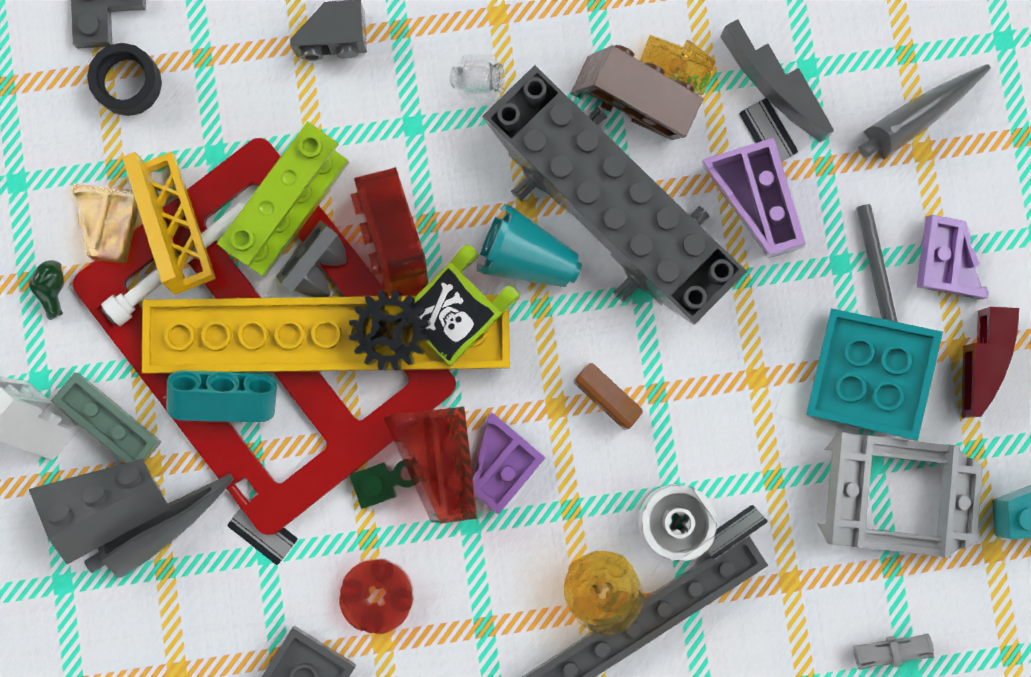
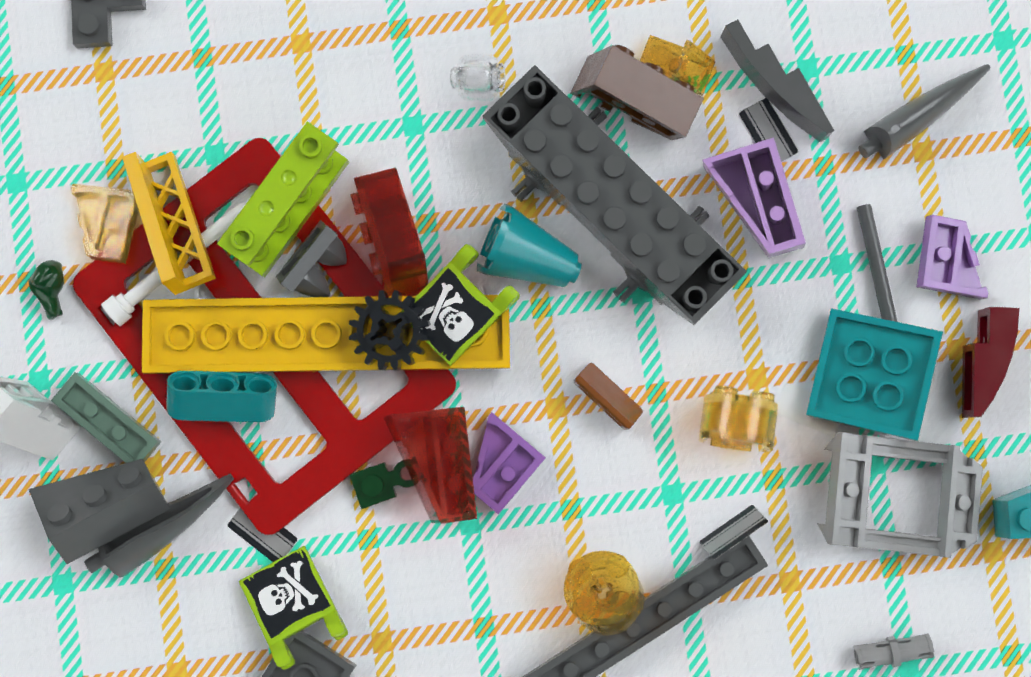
(109, 57): black tyre -> none
(289, 599): none -> flag
(332, 30): dark grey slope -> none
(373, 617): clear red plate -> none
(698, 524): white brick -> none
(738, 420): none -> clear yellow brick

